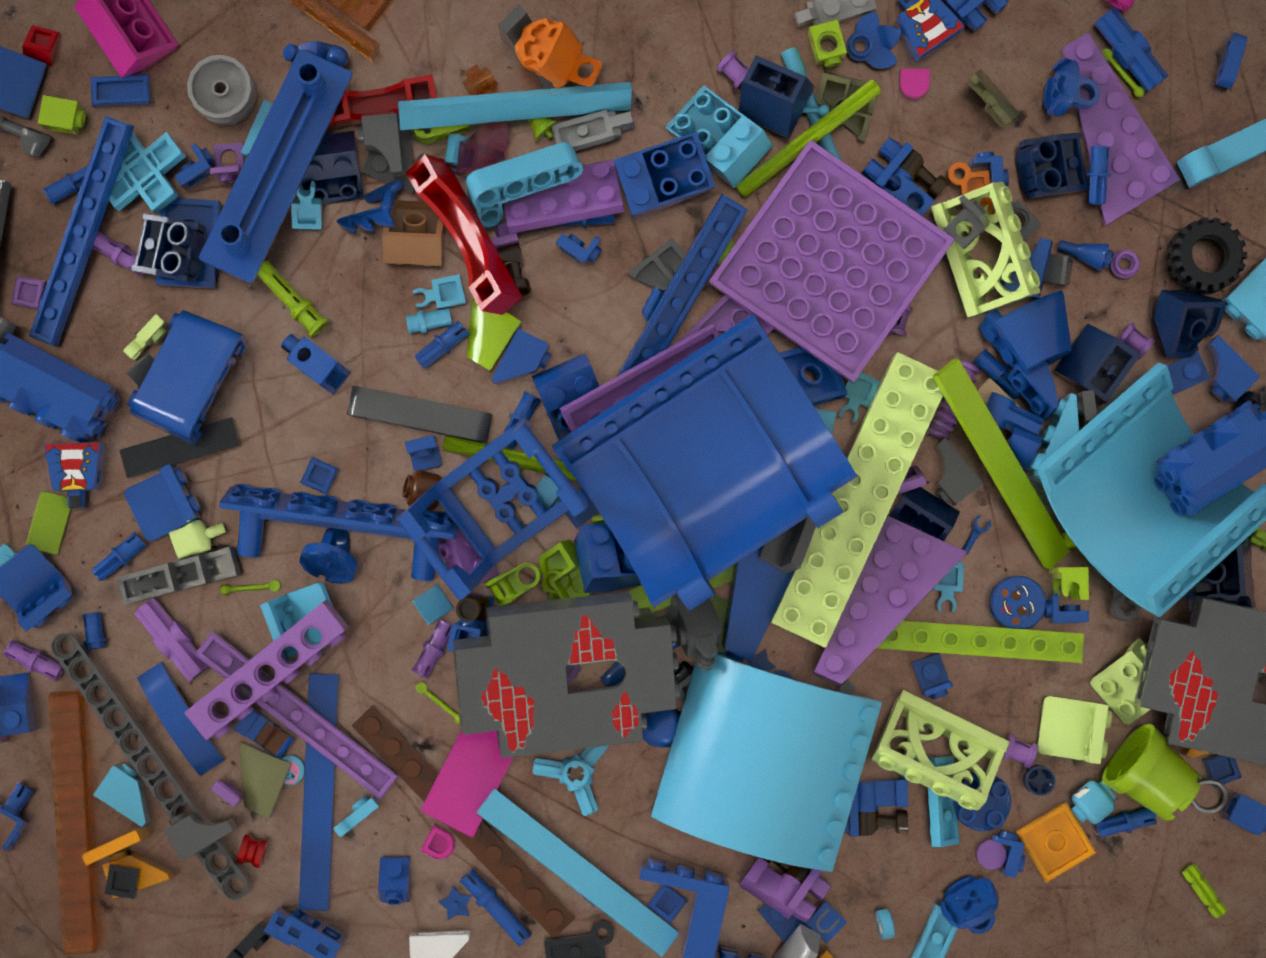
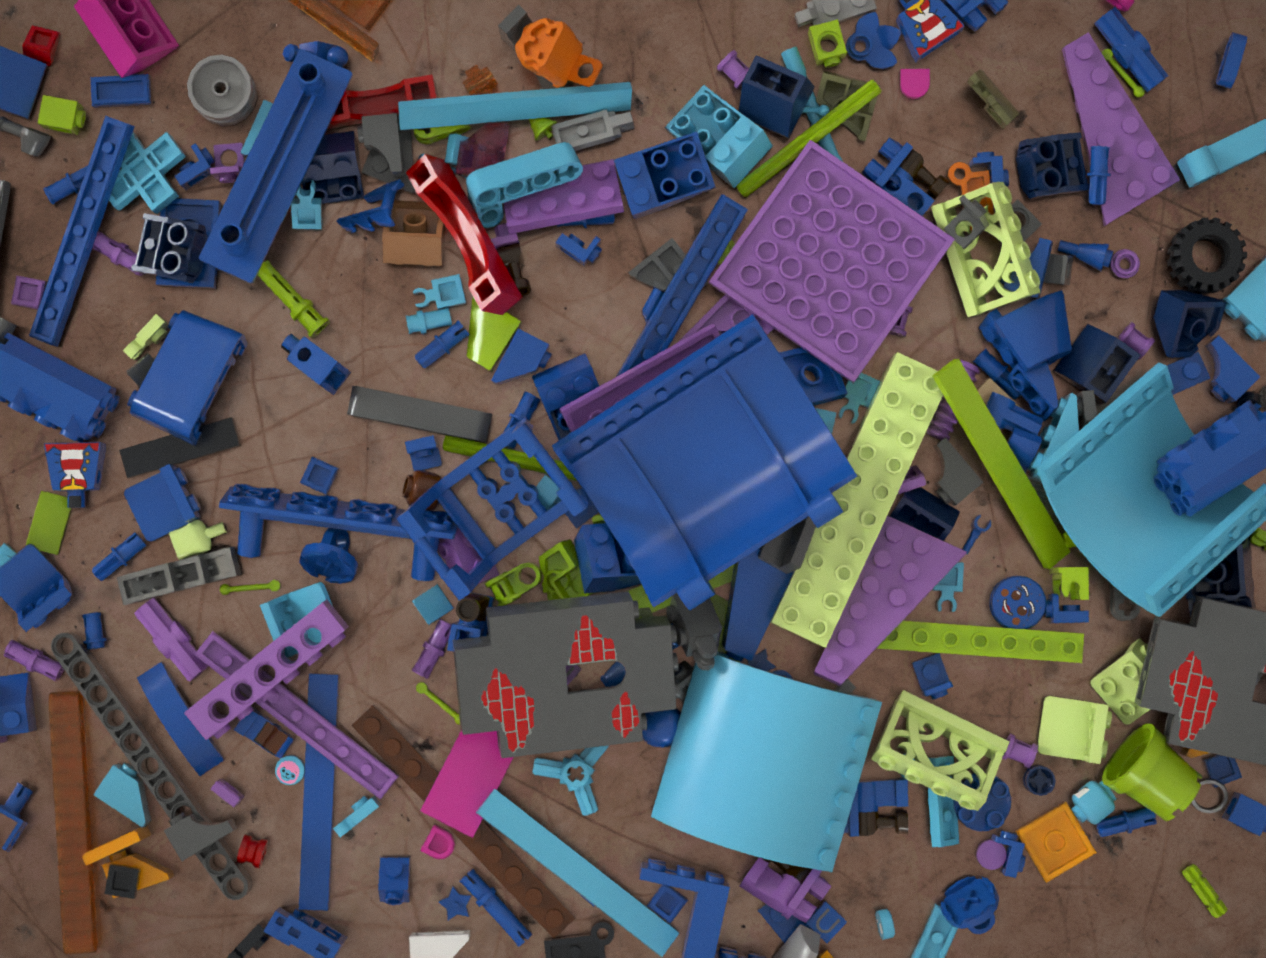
(262, 779): olive slope -> none
(1064, 89): blue tile -> none

